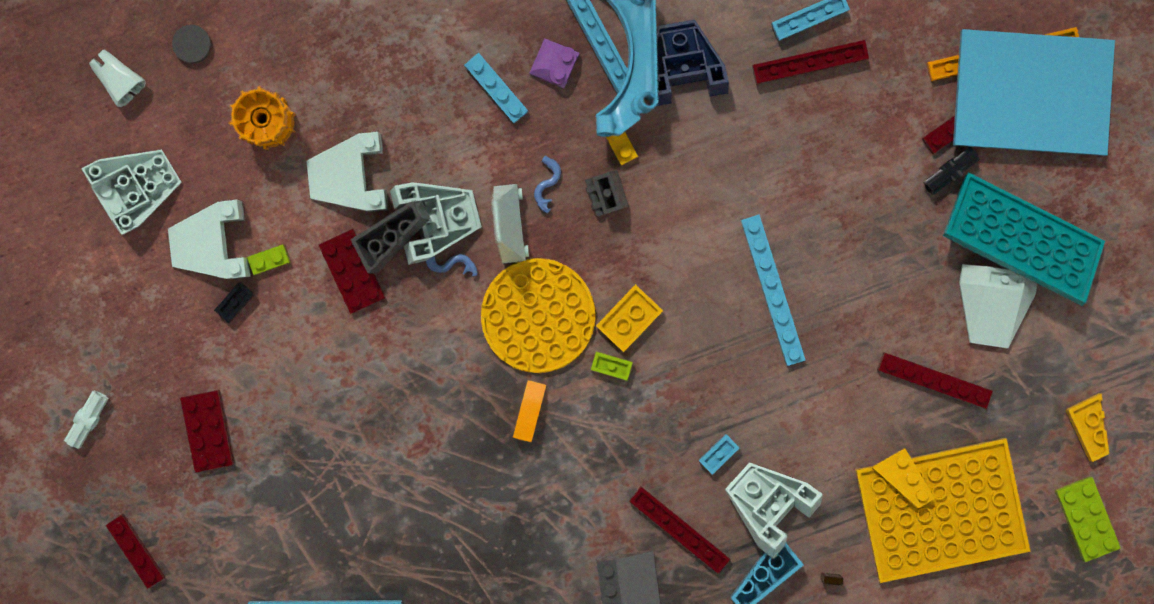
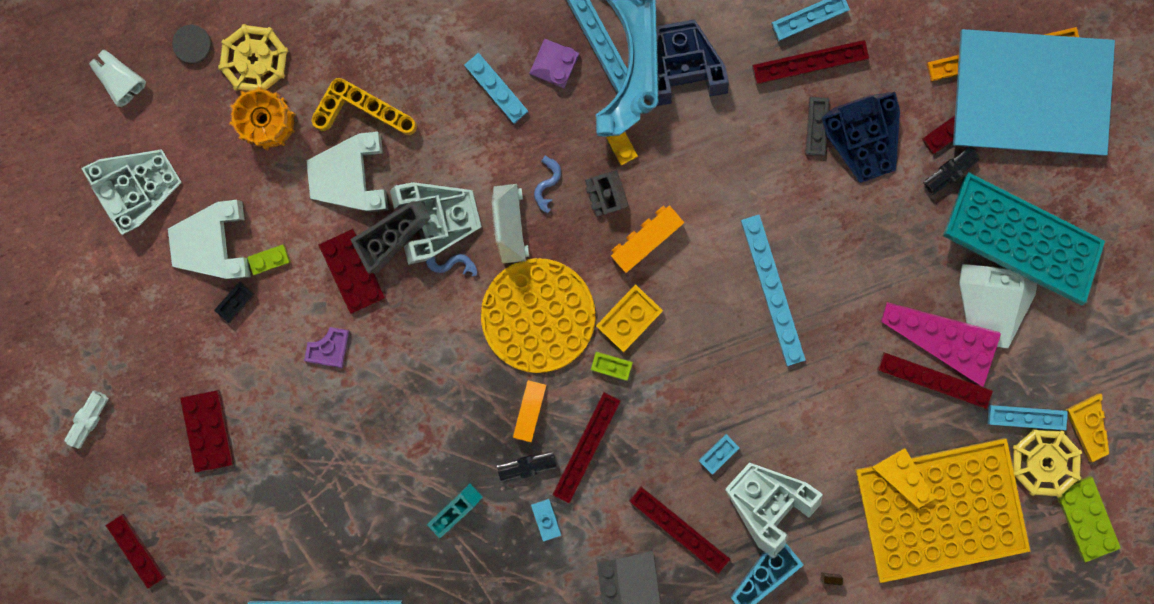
(247, 49): none -> light yellow plate
(330, 349): none -> medium lavender tile
(364, 104): none -> yellow beam
(455, 510): none -> teal slope
(526, 466): none -> black piece
(546, 519): none -> medium azure plate
(586, 447): none -> dark red plate
(647, 239): none -> light orange brick
(816, 134): none -> dark grey tile
(866, 134): none -> dark blue wedge
(954, 342): none -> dark pink wing
(1027, 417): none -> medium azure plate
(1058, 464): none -> light yellow plate

